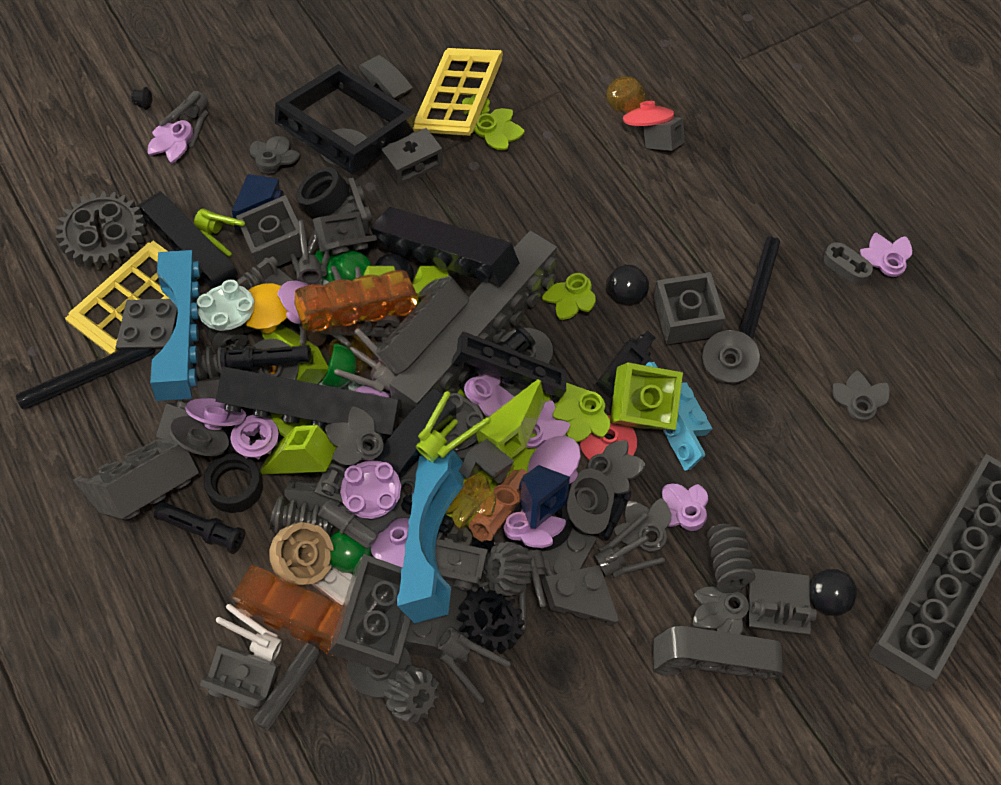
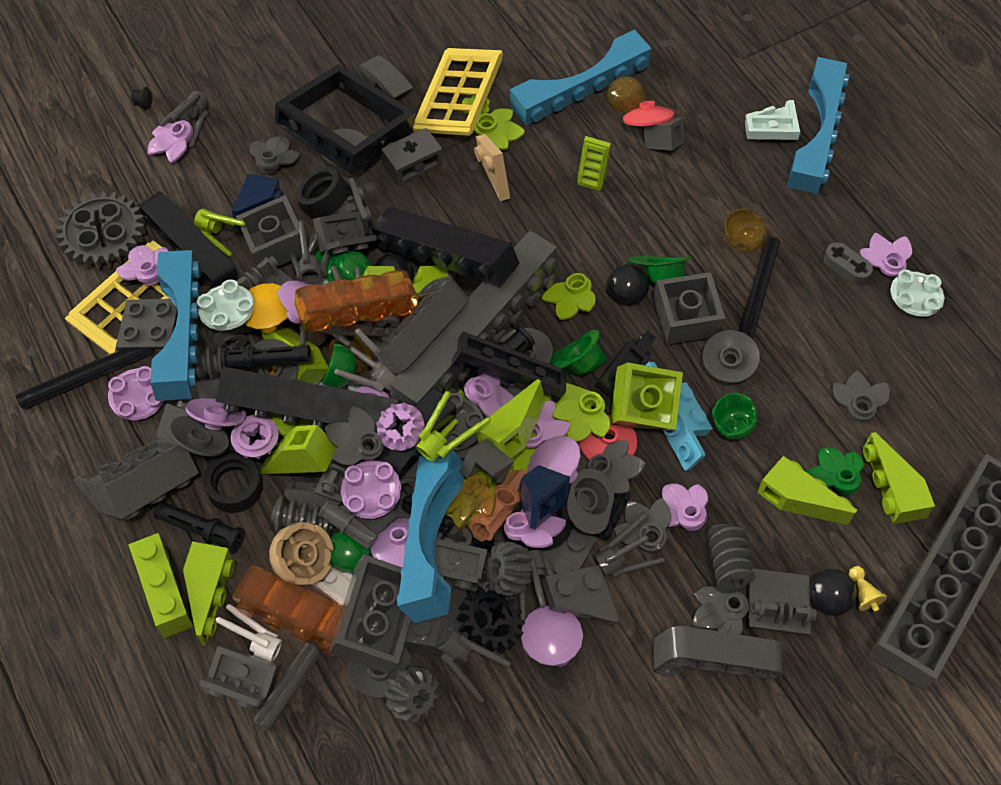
(132, 394): none -> lavender dish
(141, 265): none -> lavender plate
(160, 585): none -> lime arch
(205, 580): none -> lime slope
(392, 438): none -> lavender gear
(493, 163): none -> tan wing
(540, 98): none -> dark azure arch
(551, 636): none -> lavender dish
(581, 355): none -> green piece
(593, 165): none -> lime slope
(661, 267): none -> green piece
(735, 416): none -> green hair
(744, 229): none -> clear yellow hair
(773, 124): none -> light aqua wing
(799, 493): none -> lime slope
(810, 161): none -> dark azure arch
(838, 470): none -> green plate
(868, 595): none -> light yellow piece
(901, 486): none -> lime slope
(917, 293): none -> light aqua dish

